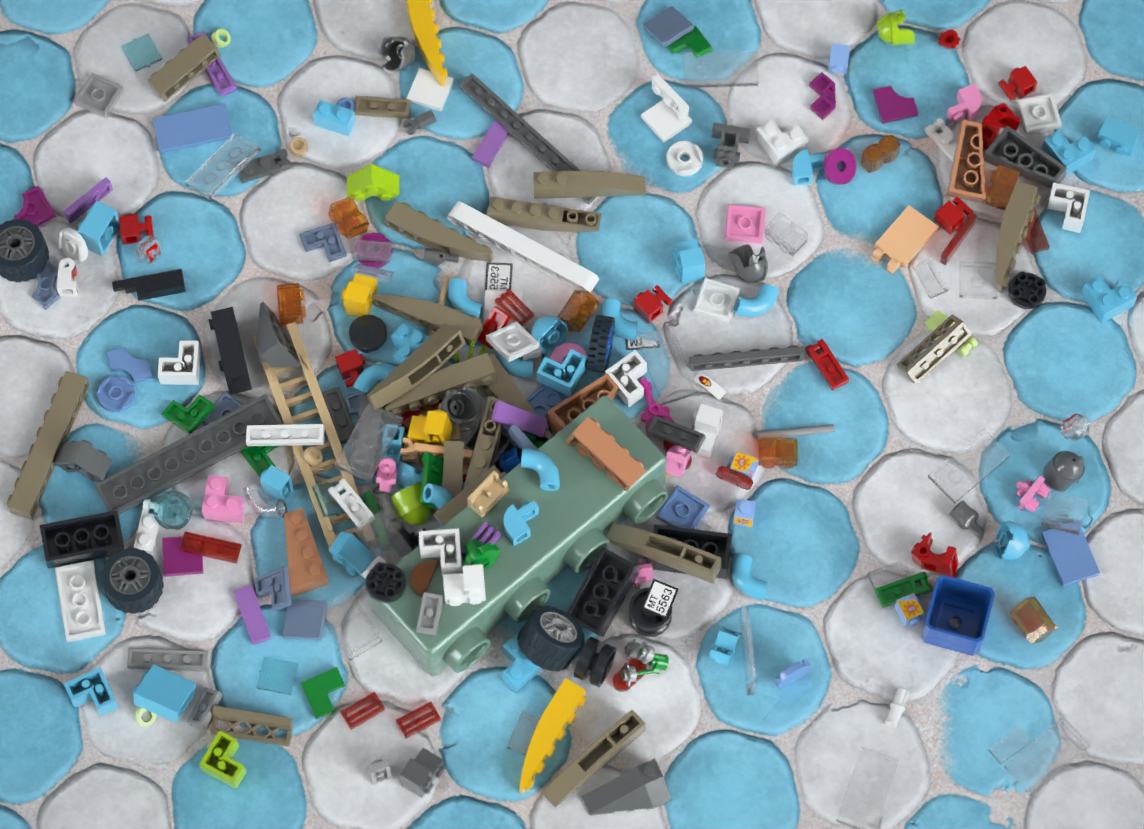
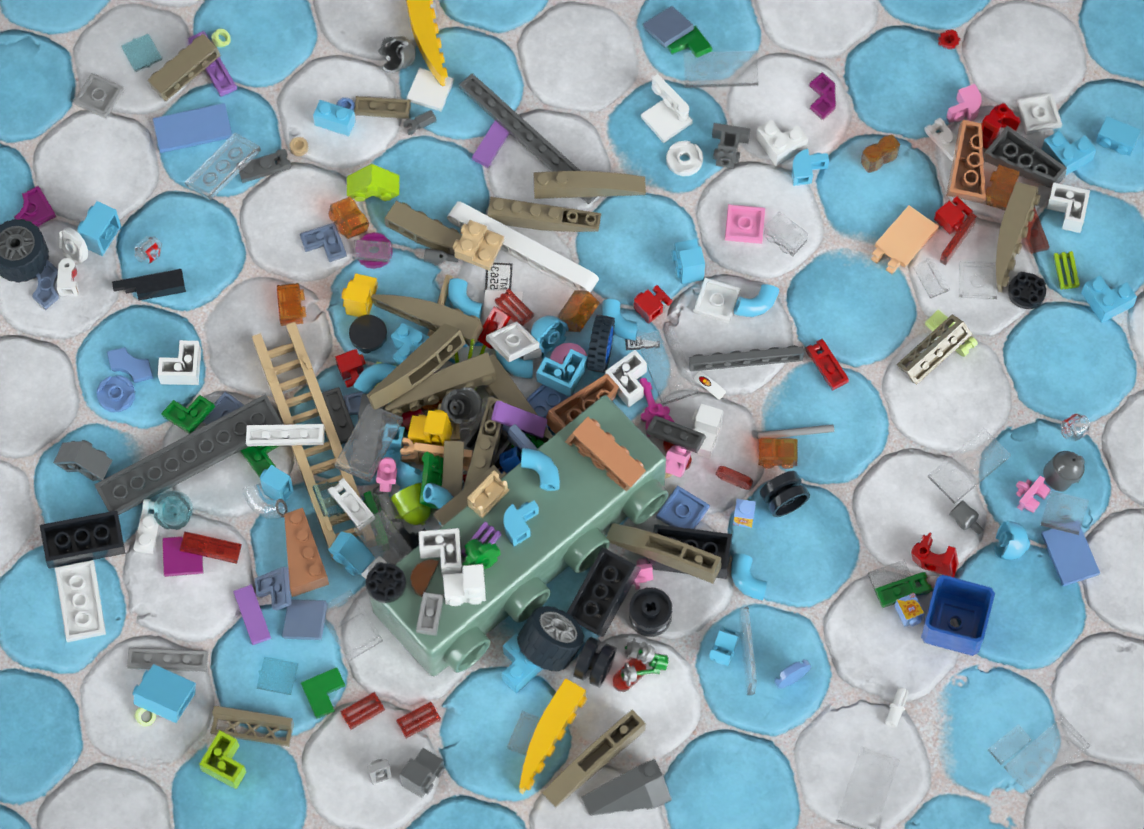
(54, 432): dark tan brick -> none
(87, 200): medium lavender tile -> none
(92, 687): medium azure brick -> none
(132, 228): red brick -> none
(132, 580): black wheel -> none
(203, 708): light grey plate -> none
(220, 505): bright pink brick -> none
(230, 350): black brick -> none
(272, 342): dark grey wedge -> none
(313, 455): tan tile -> none
(381, 274): clear tile -> none
(478, 245): none -> tan plate
(660, 598): sticker -> none
(743, 463): brick -> none
(748, 265): dark grey helmet -> none
(784, 494): none -> black wheel
(839, 58): light blue brick -> none
(848, 164): magenta tile -> none
(889, 30): lime helmet -> none
(892, 106): magenta tile -> none
(1020, 82): red brick -> none
(1033, 620): clear orange brick -> none
(1064, 256): none -> lime tile

